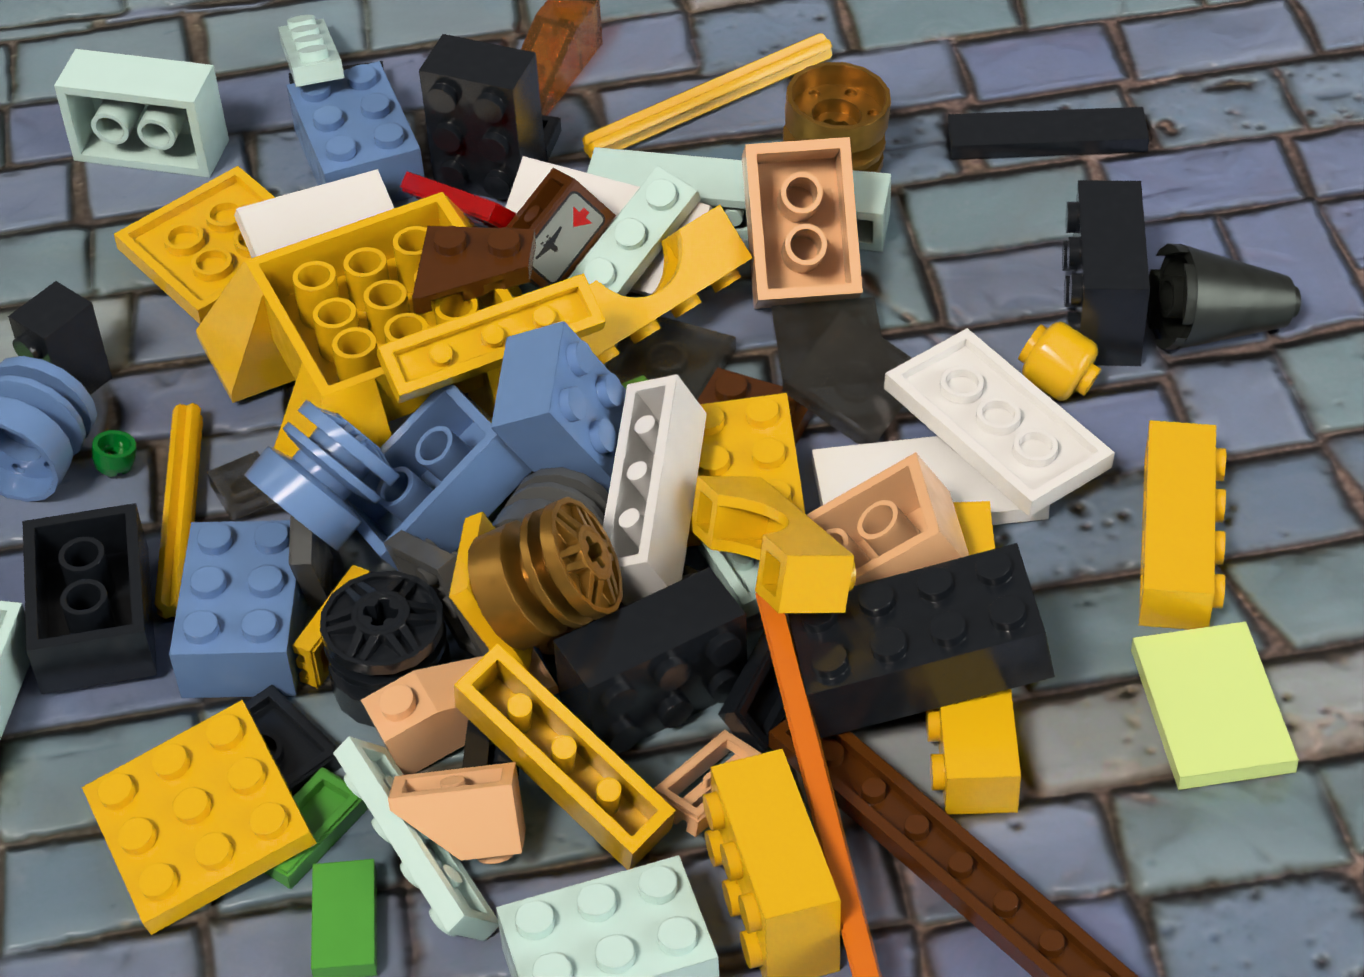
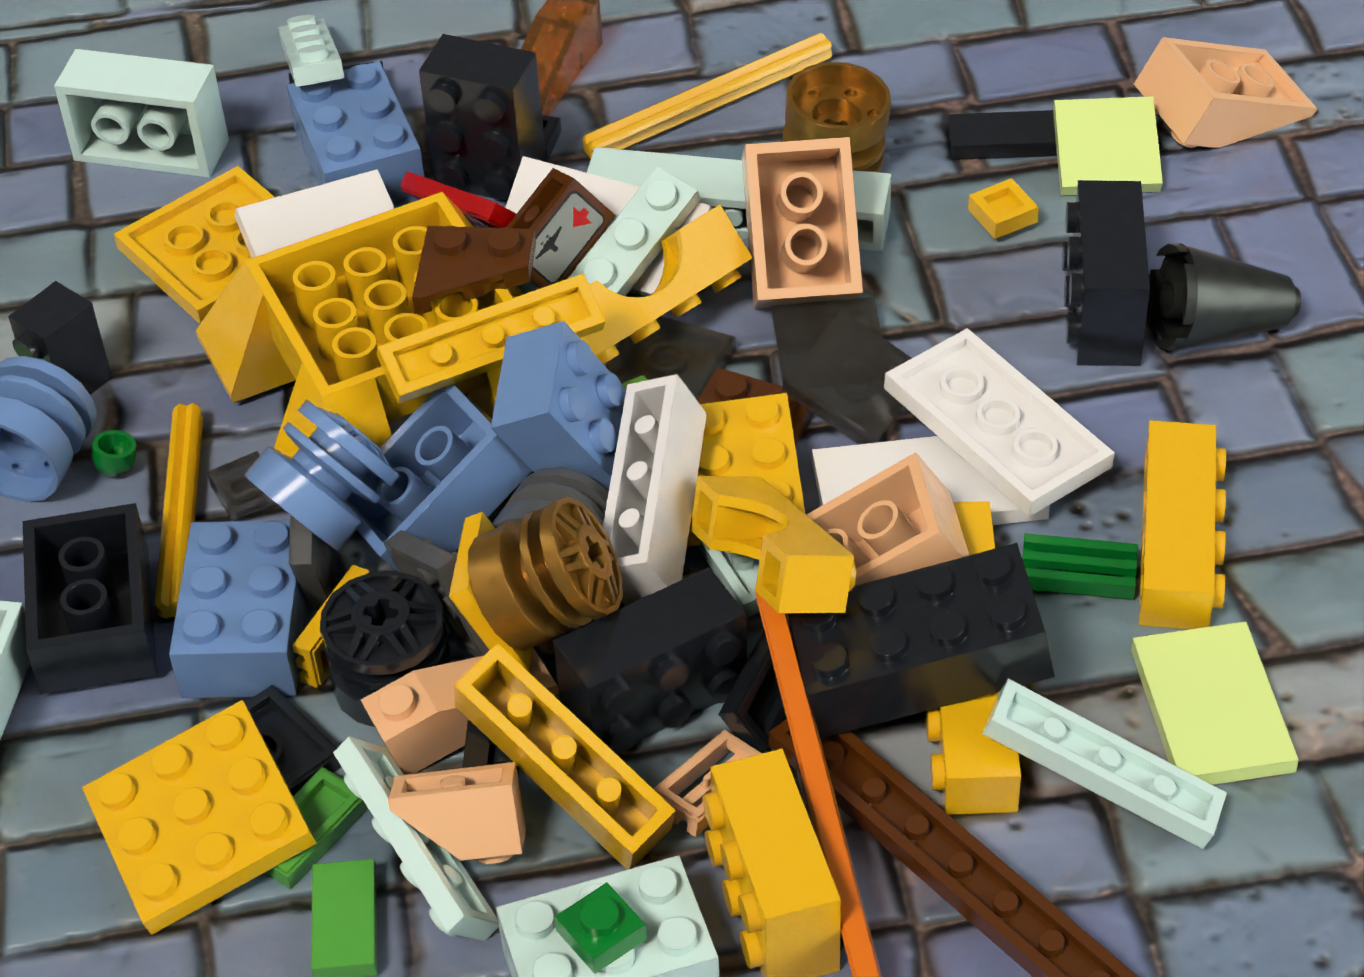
(600, 927): none -> green plate
(1003, 208): none -> yellow plate
(1060, 361): yellow head -> none
(1080, 559): none -> green tile
(1105, 763): none -> light aqua plate
(1107, 142): none -> yellowish green tile
(1219, 92): none -> light nougat slope

